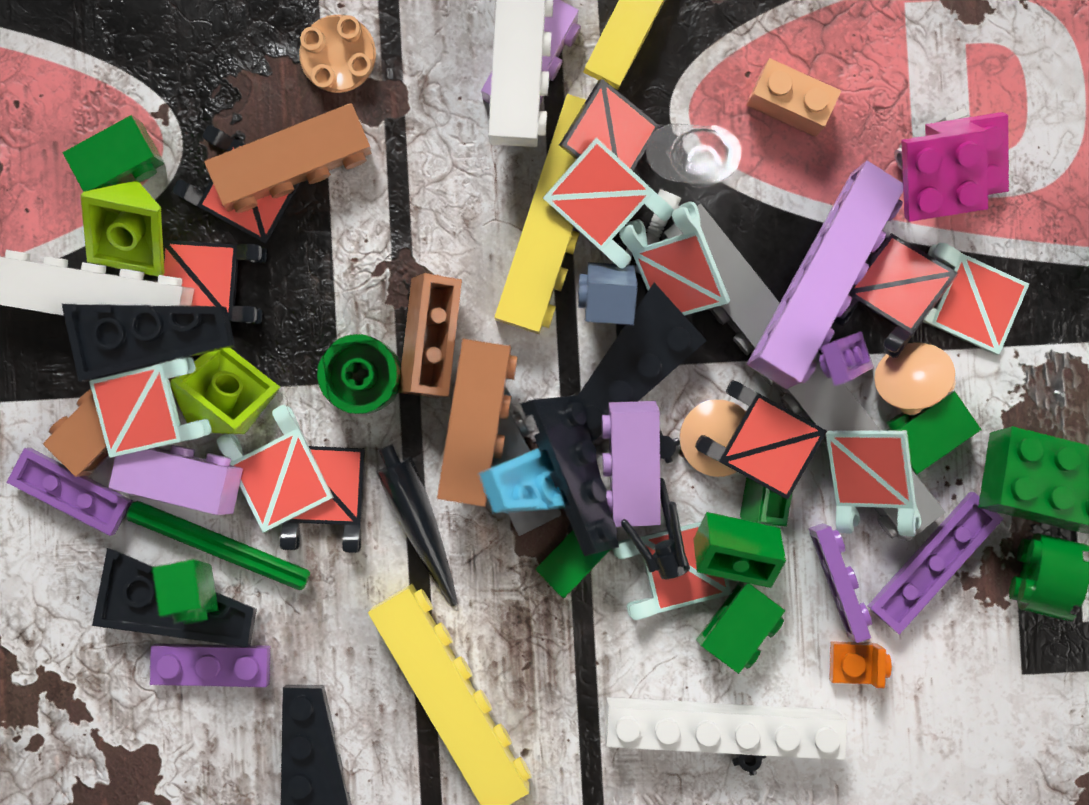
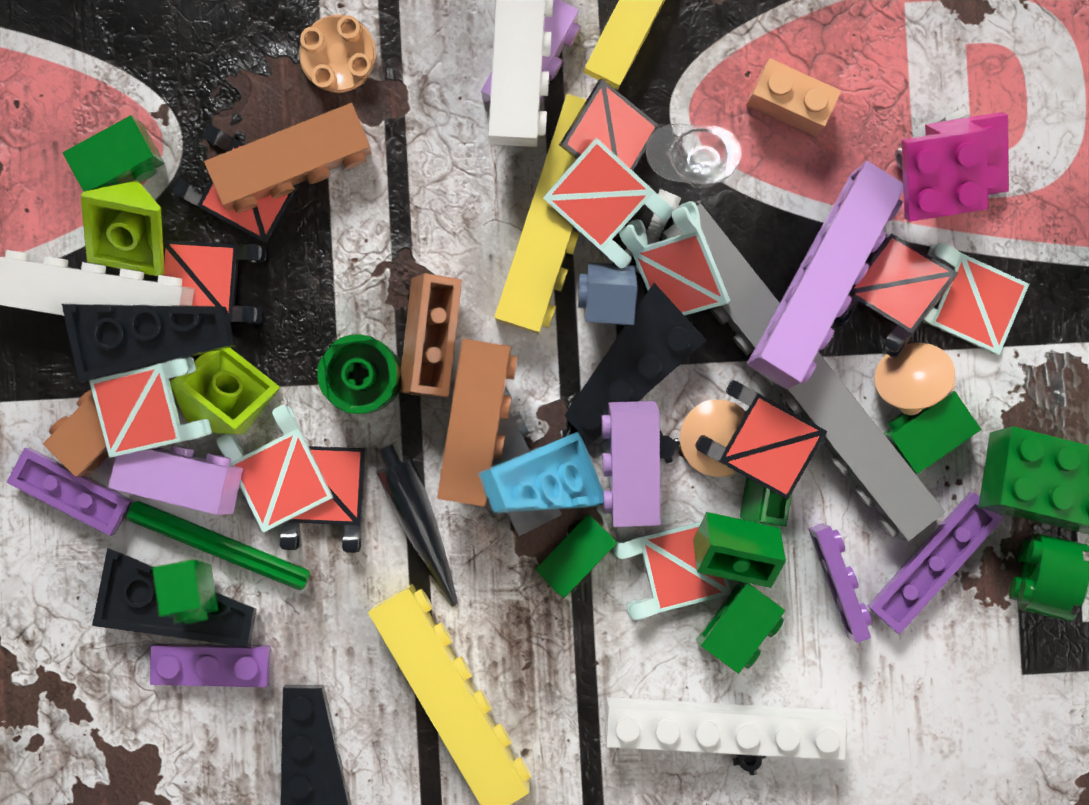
(576, 471): black wing -> none
(669, 554): black plant -> none
(845, 358): medium lavender plate -> none
(859, 663): orange bracket -> none
(872, 472): flag -> none

